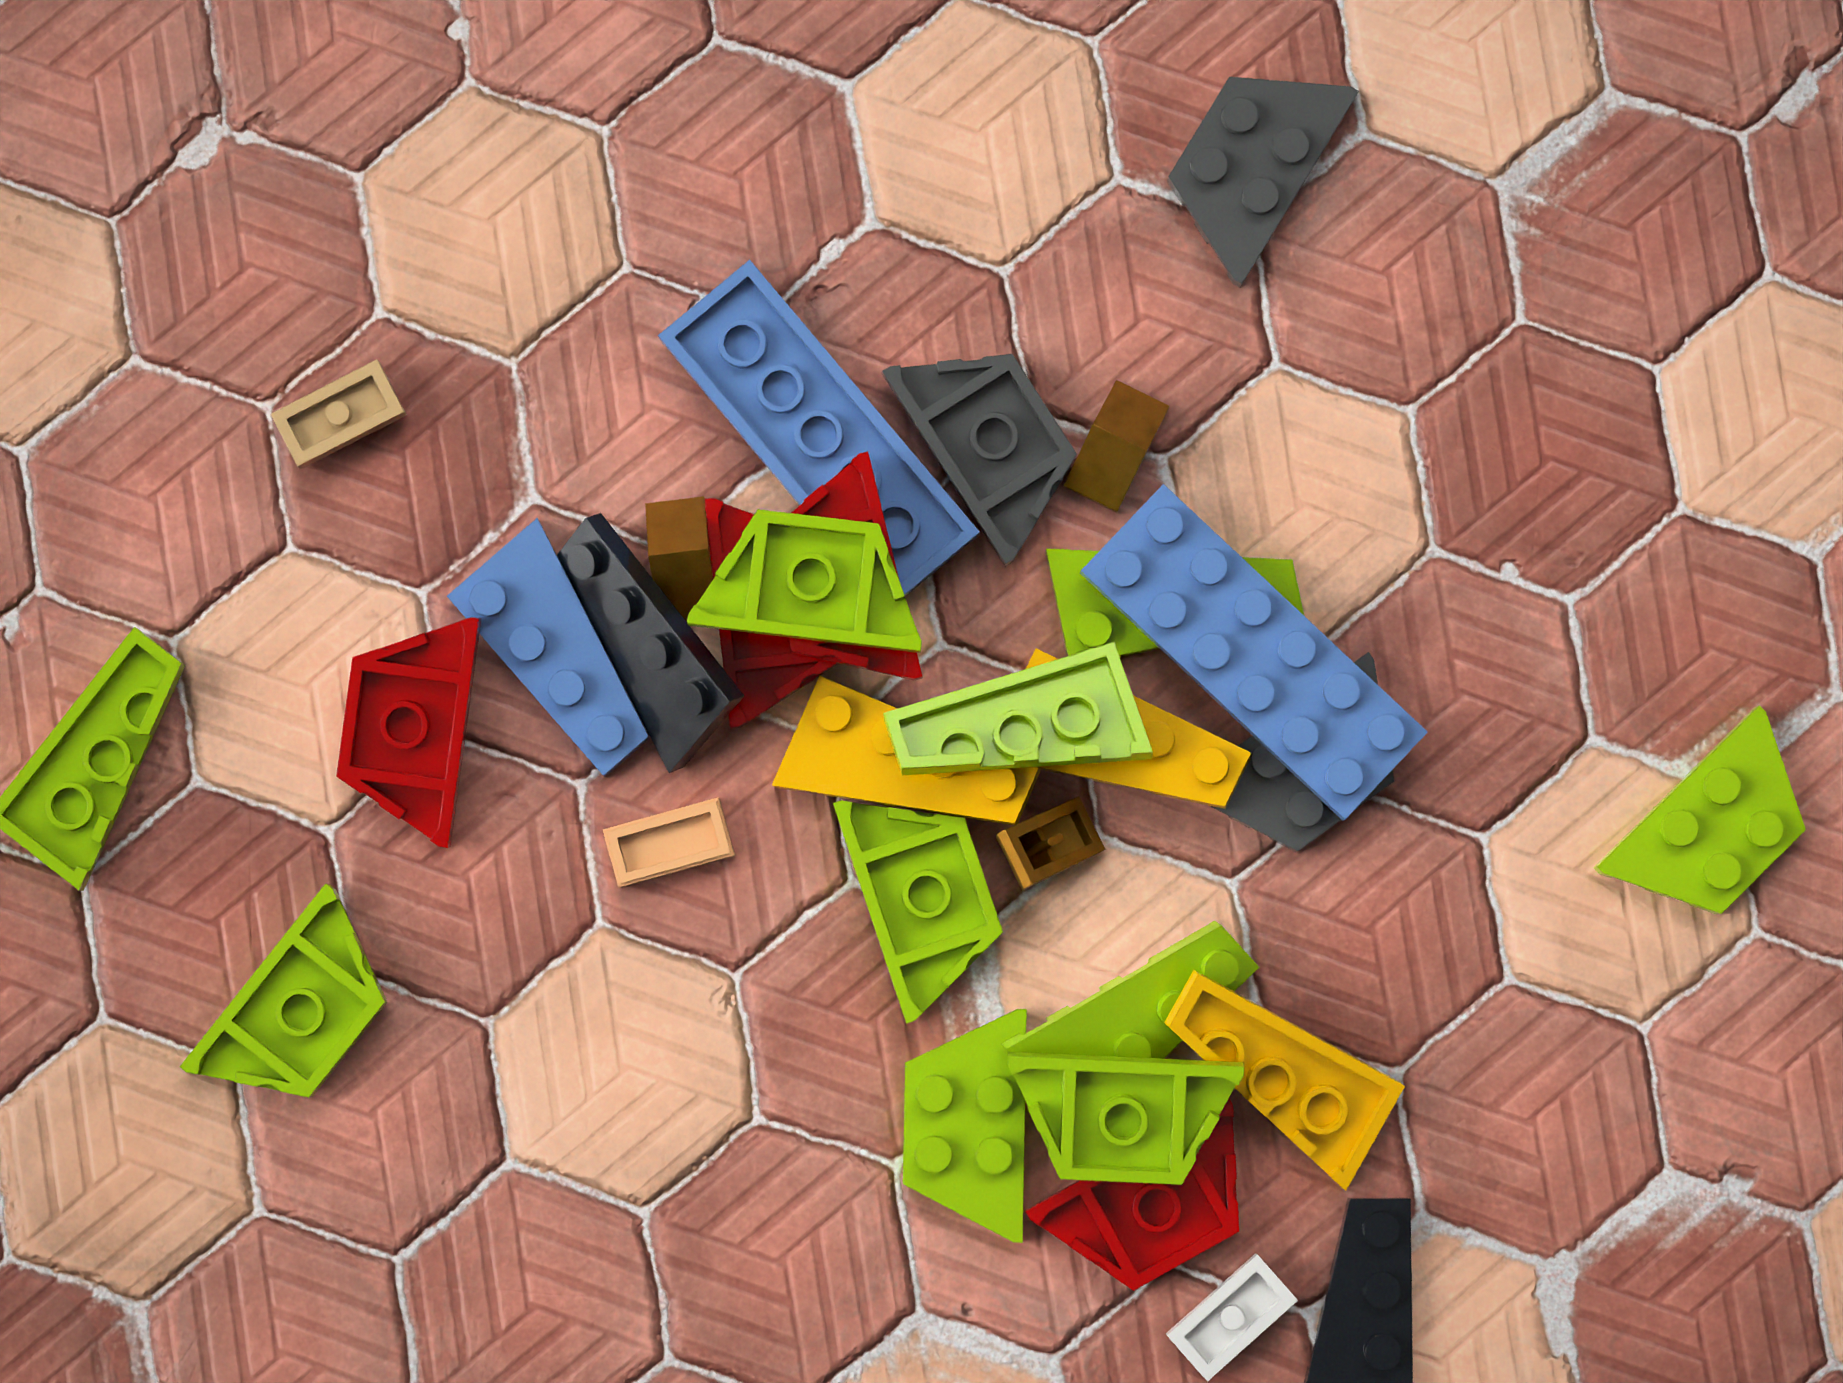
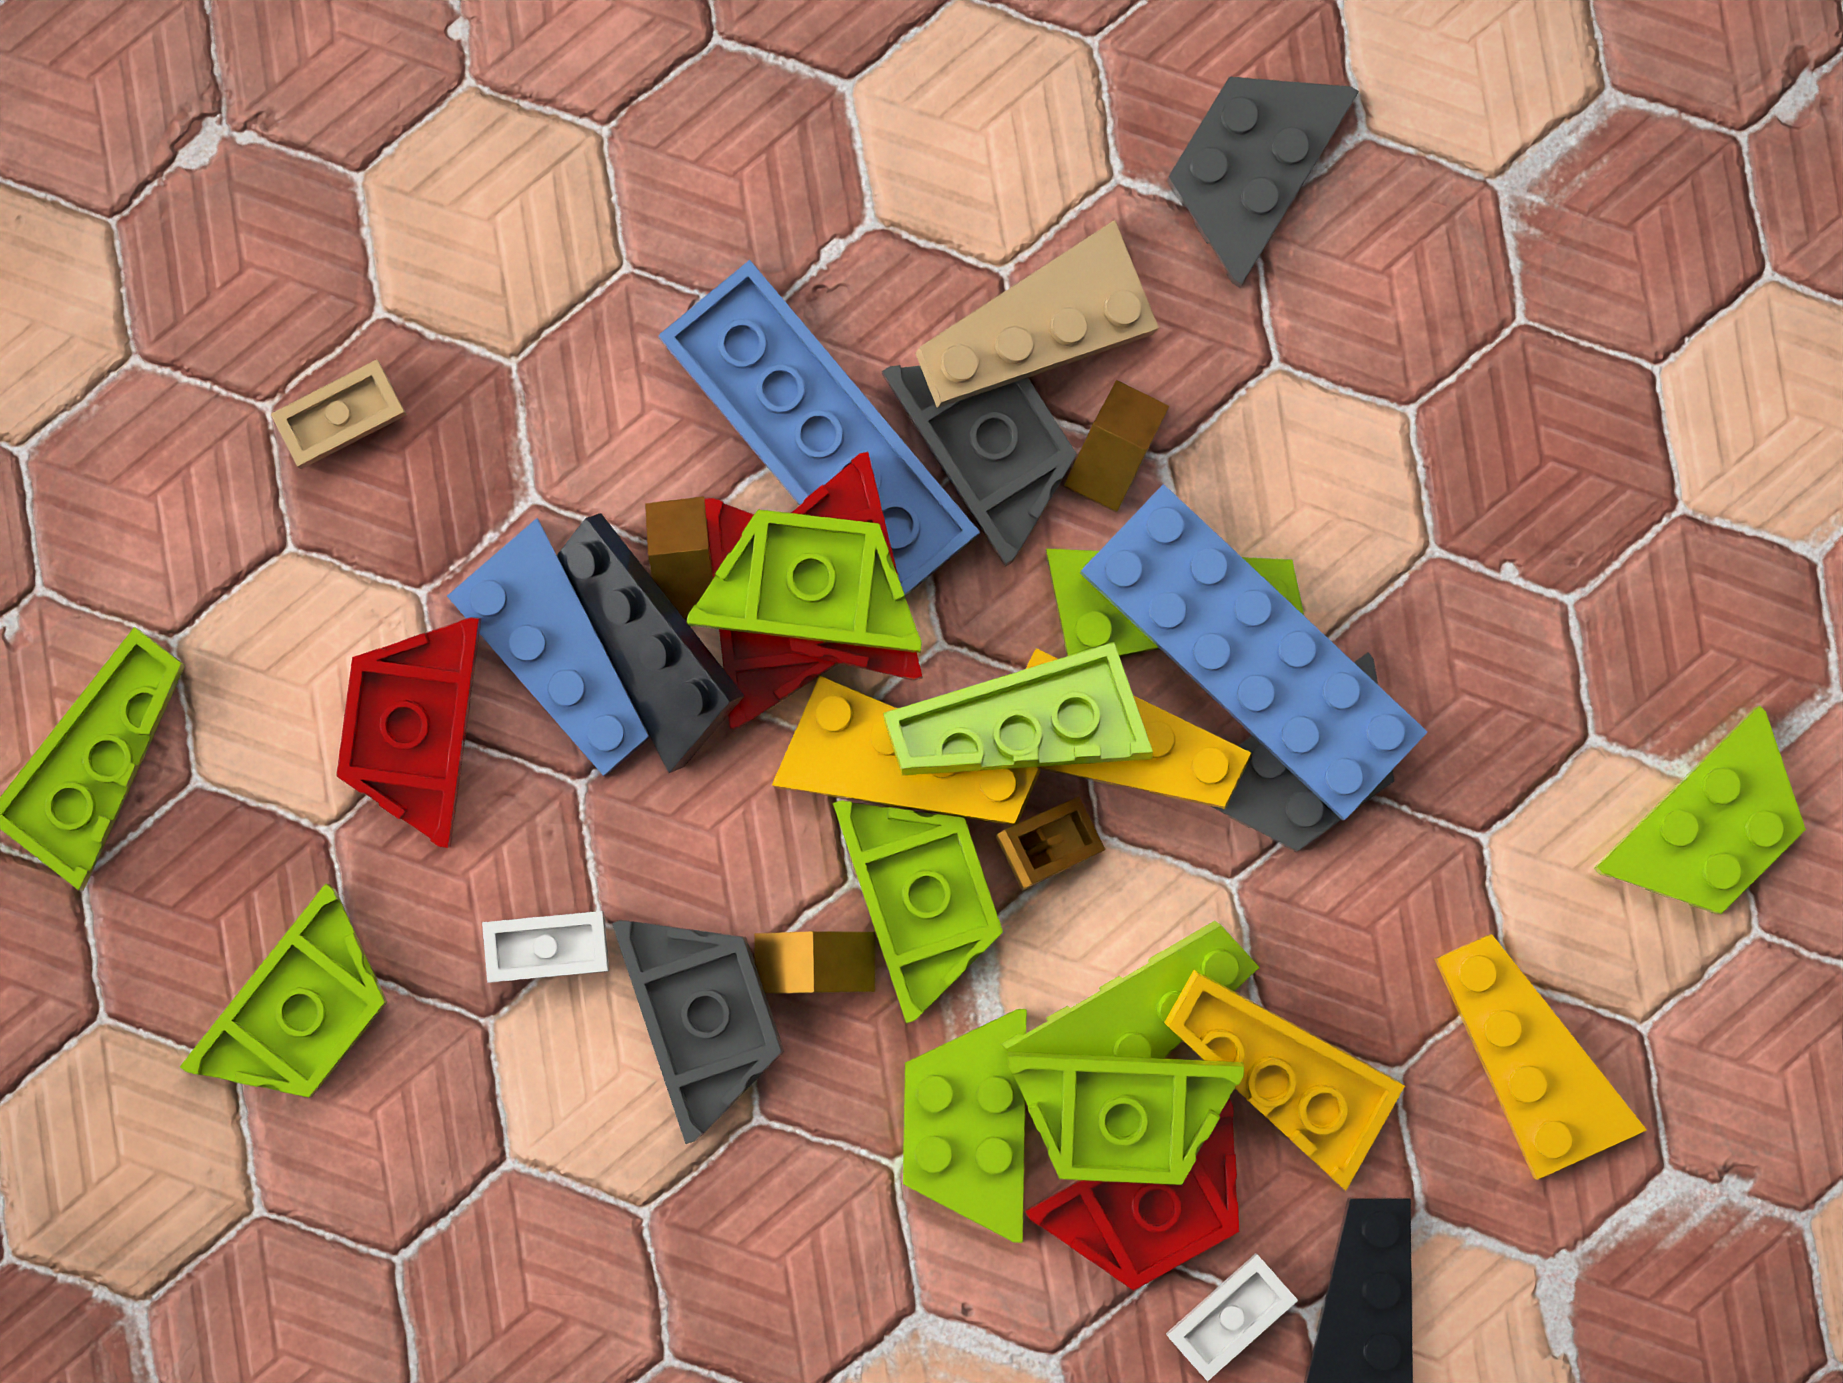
(545, 946): none -> white plate
(668, 842): light nougat tile -> none
(701, 1016): none -> dark grey wing
(816, 961): none -> pearl gold slope
(1049, 319): none -> tan wing
(1540, 1073): none -> yellow wing

